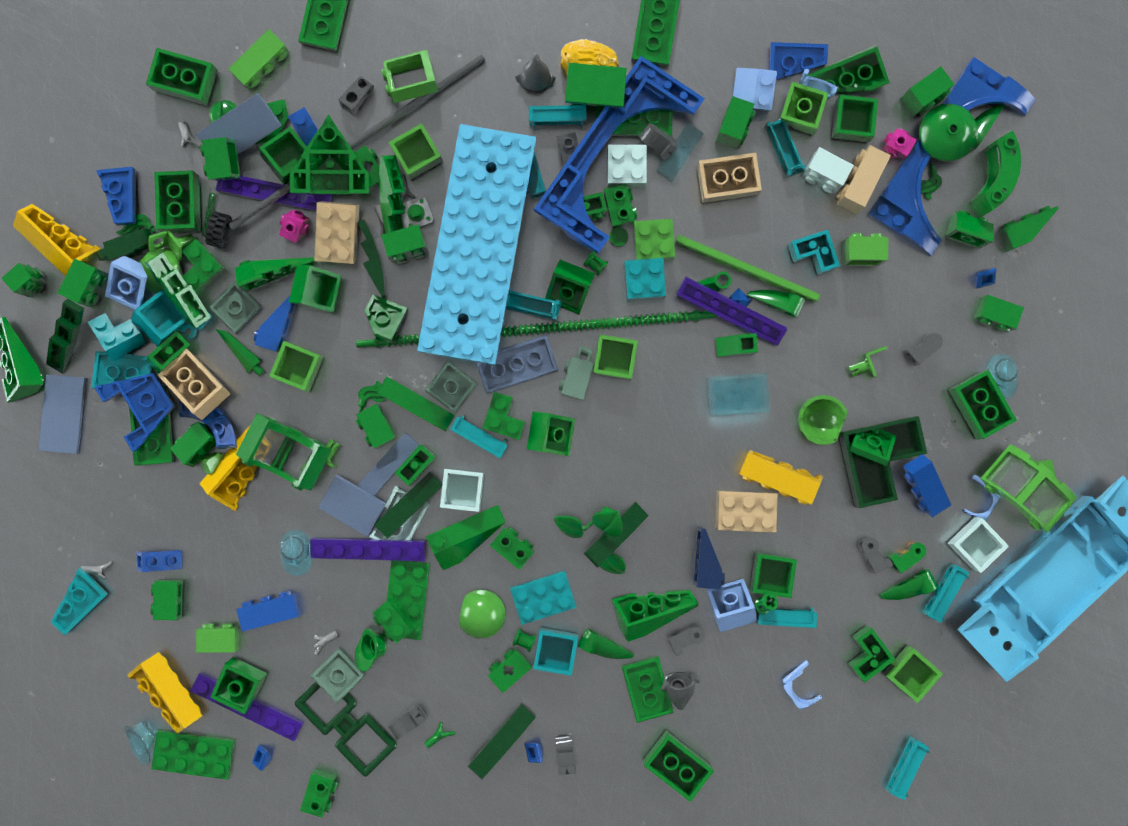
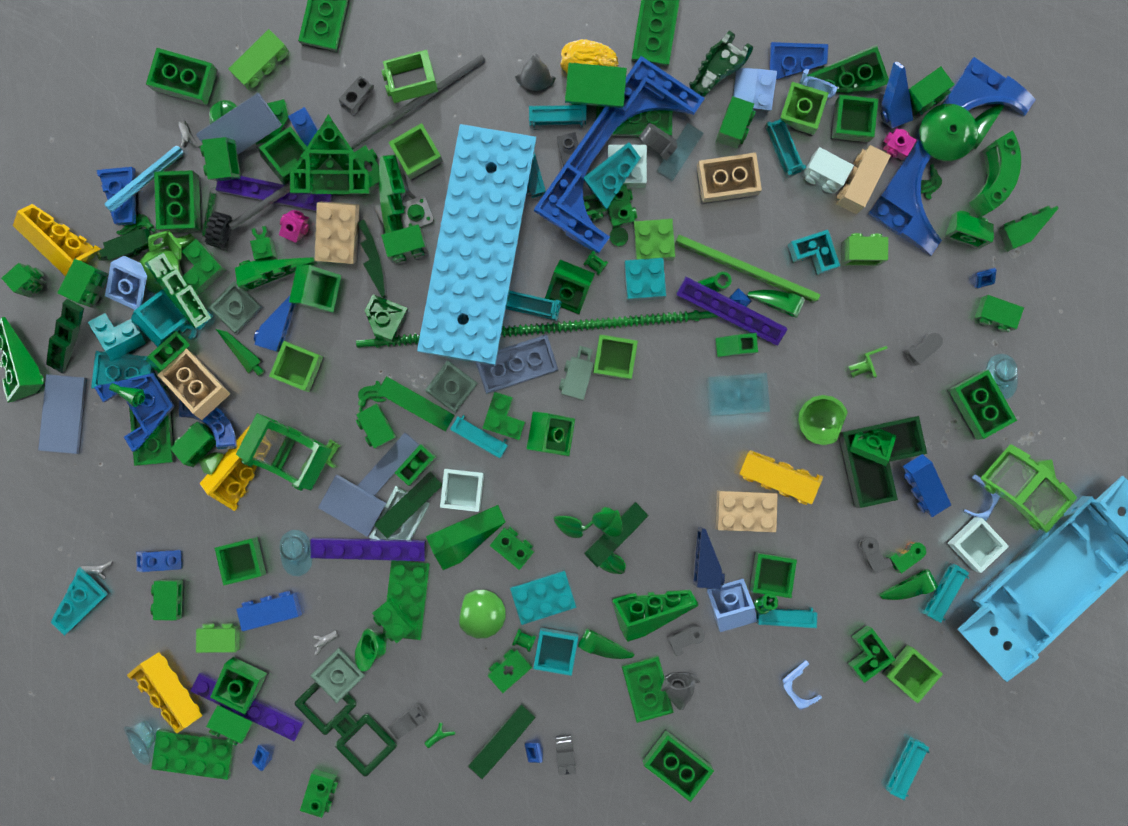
(131, 395): none -> green cone
(143, 179): none -> medium azure axle
(229, 725): none -> green brick
(240, 561): none -> green piece
(263, 247): none -> green brick
(611, 174): none -> teal wing
(719, 63): none -> dark green animal
(896, 100): none -> blue slope

